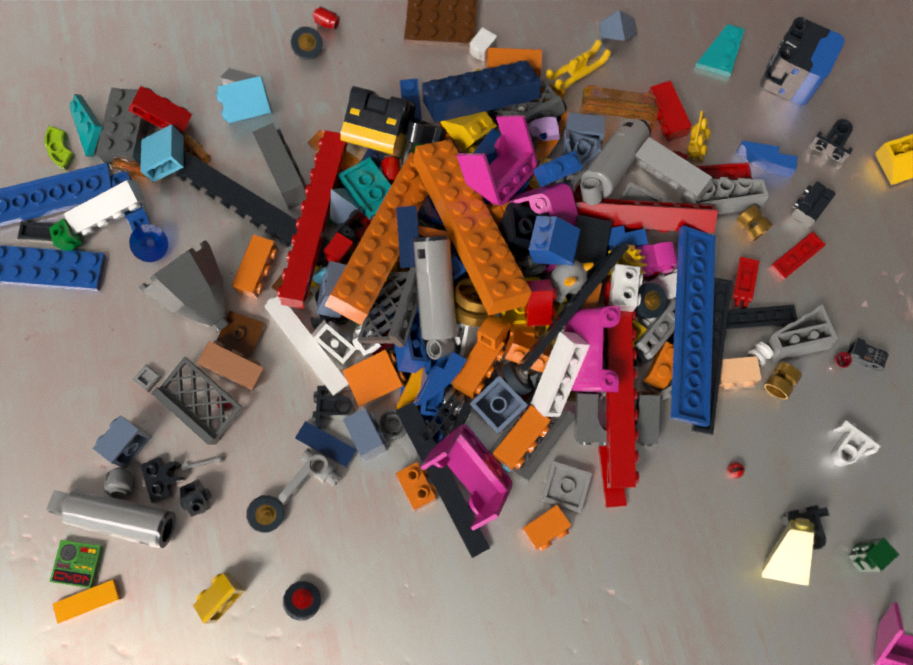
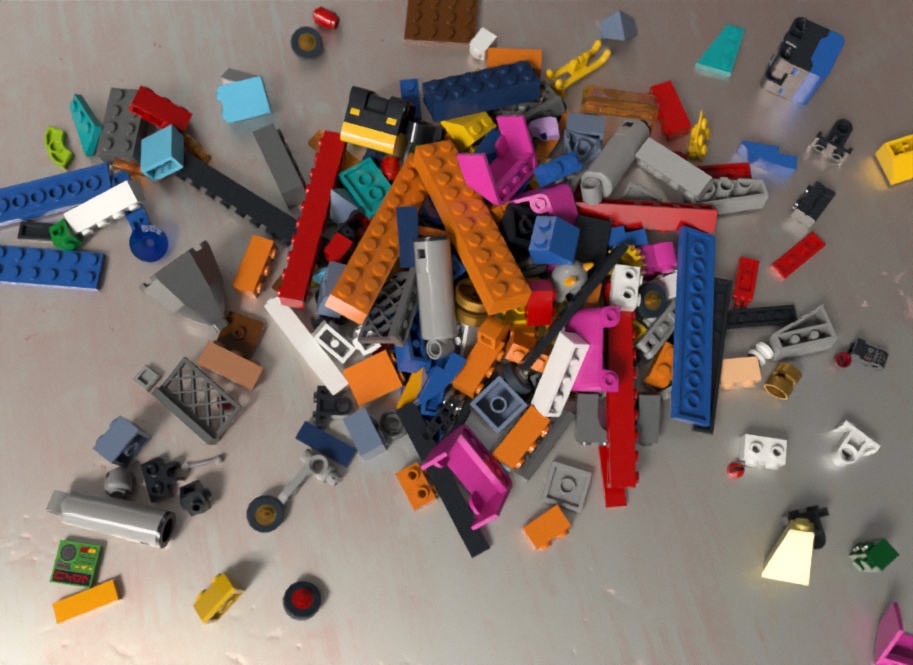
(749, 217): pearl gold wheel -> none
(763, 451): none -> white brick

